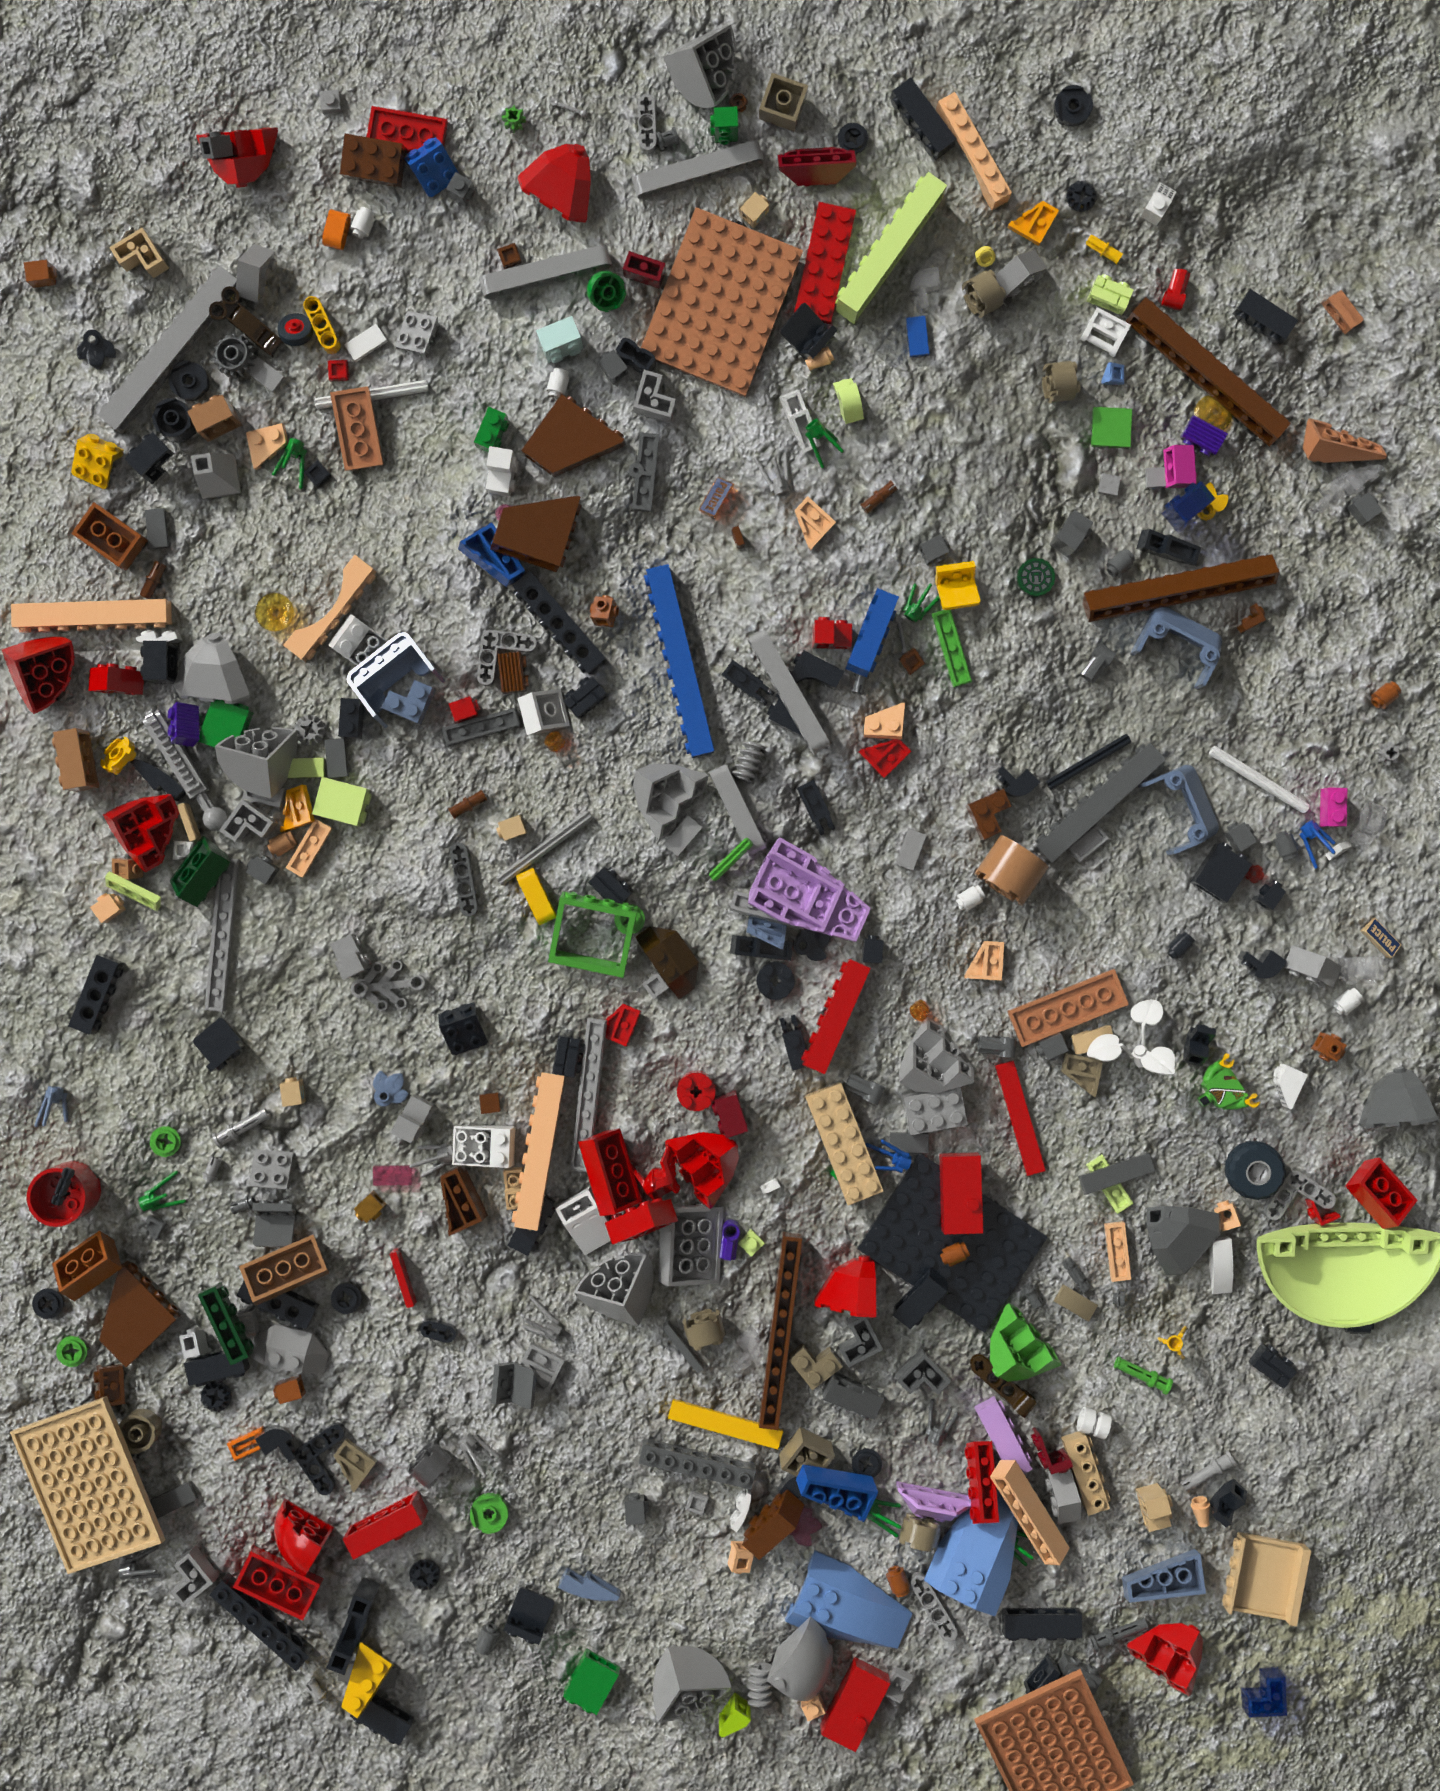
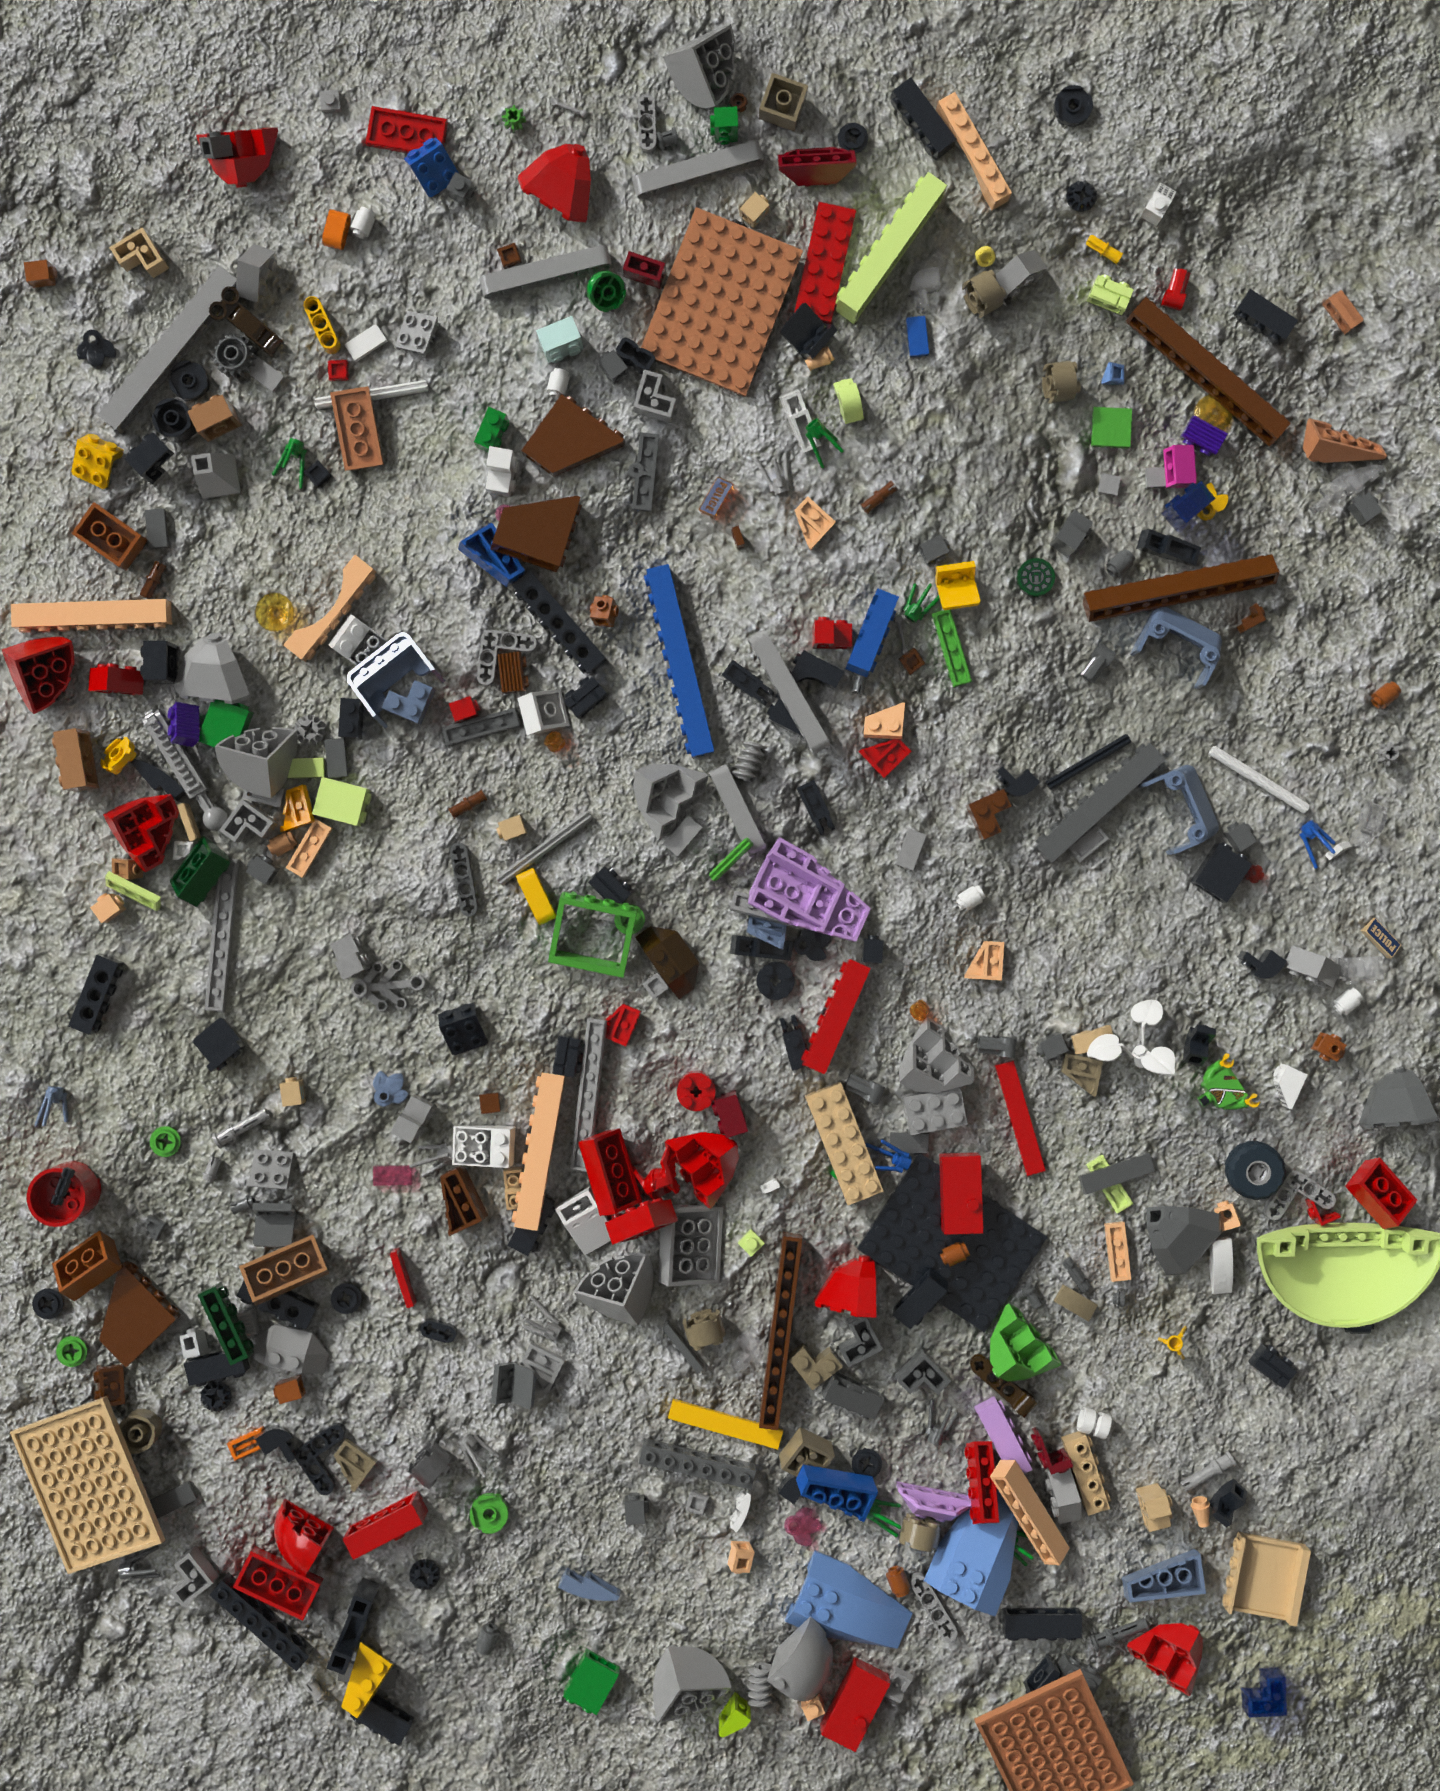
(150, 1201): green plant -> none
(170, 636): white slope -> none
(265, 443): light nougat wing -> none
(295, 329): black wheel -> none
(369, 1207): pearl gold brick -> none
(373, 160): reddish brown brick -> none
(528, 1615): black bracket -> none
(729, 1241): dark purple piece -> none
(772, 1524): reddish brown brick -> none
(1011, 870): medium nougat brick -> none
(1034, 222): light orange wing -> none
(1067, 1007): nougat plate -> none
(1108, 326): white plate -> none
(1151, 1378): bright green pin -> none
(1180, 946): black brick -> none
(1270, 895): black brick -> none
(1285, 845): dark grey brick -> none
(1333, 807): dark pink brick -> none

